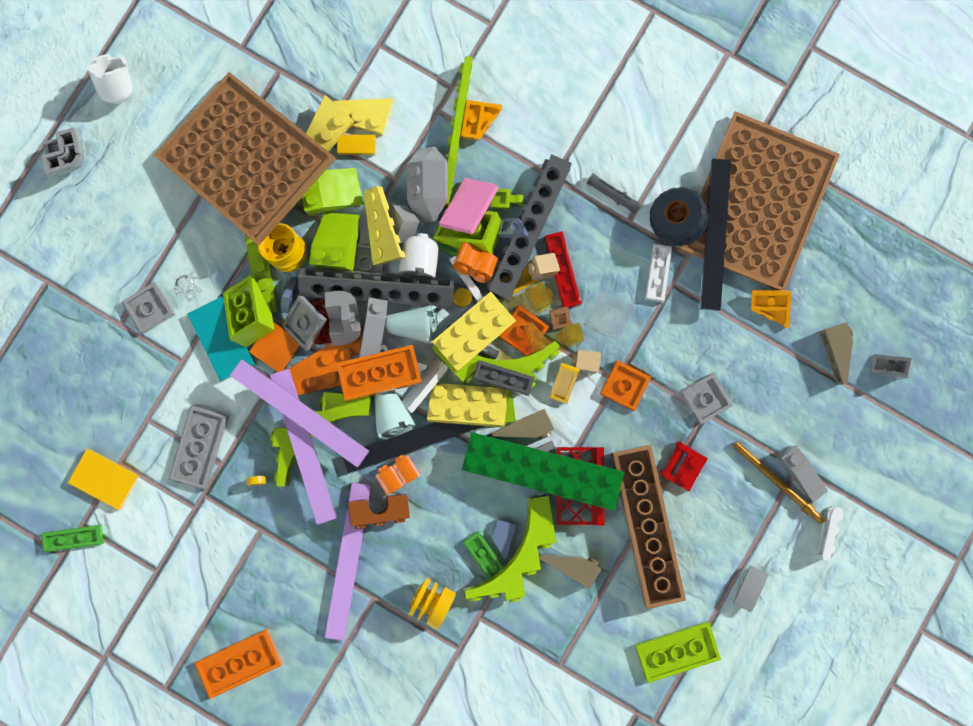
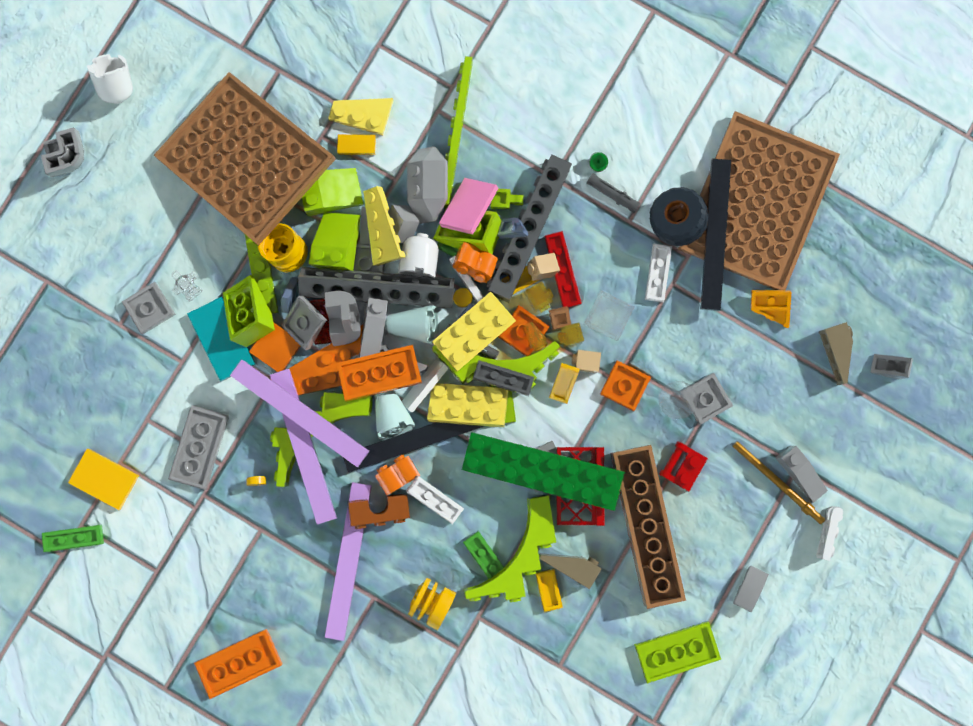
(329, 124): light yellow wing -> none
(434, 499): none -> white tile
(478, 119): light orange wing -> none
(503, 536): sand blue tile -> none
(529, 427): dark tan slope -> none
(549, 590): none -> yellow tile
(598, 161): none -> green tile

